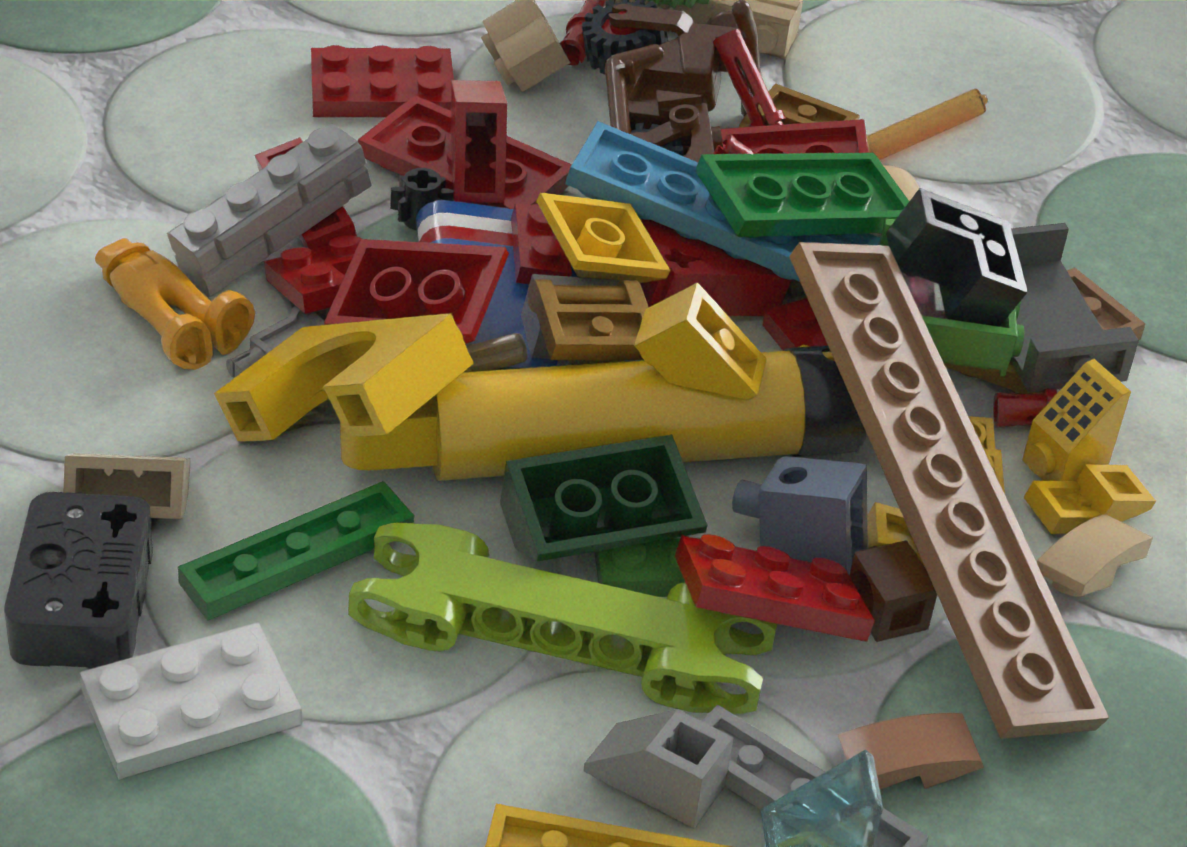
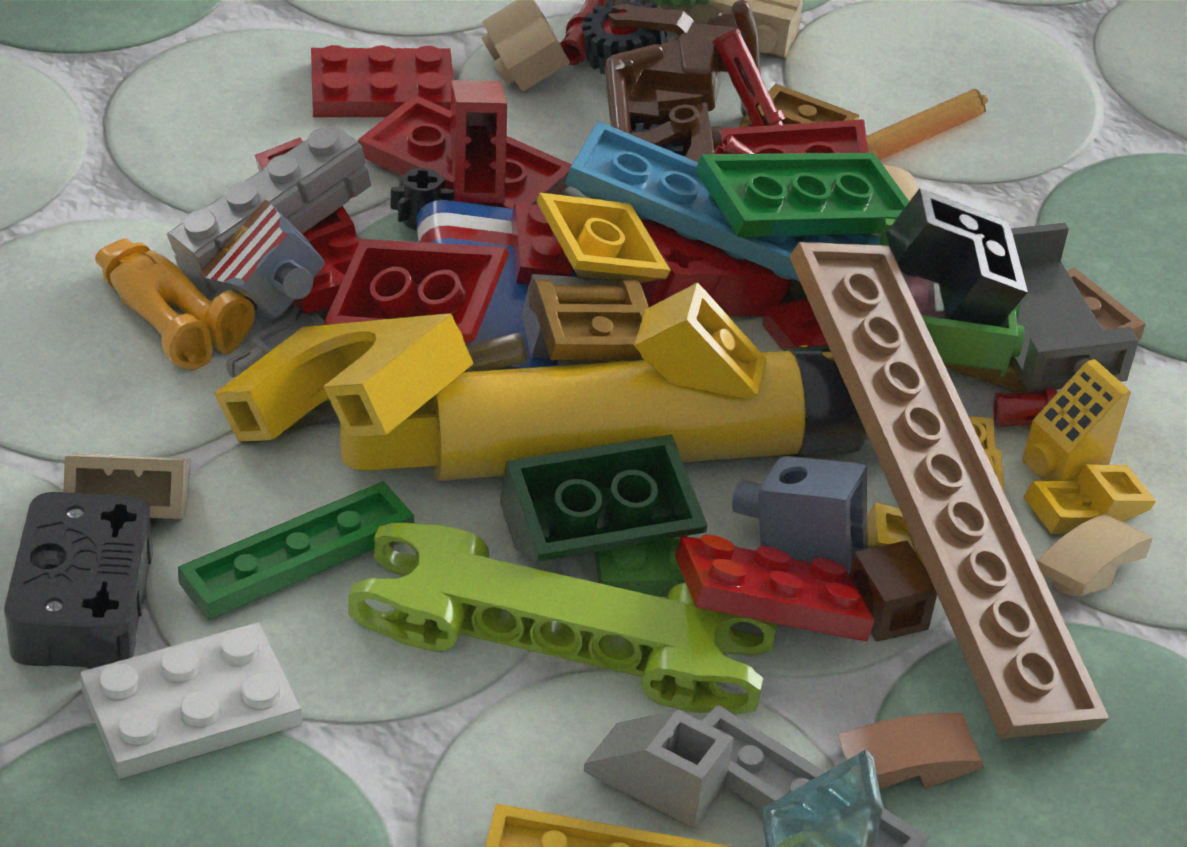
(265, 263): none -> torso

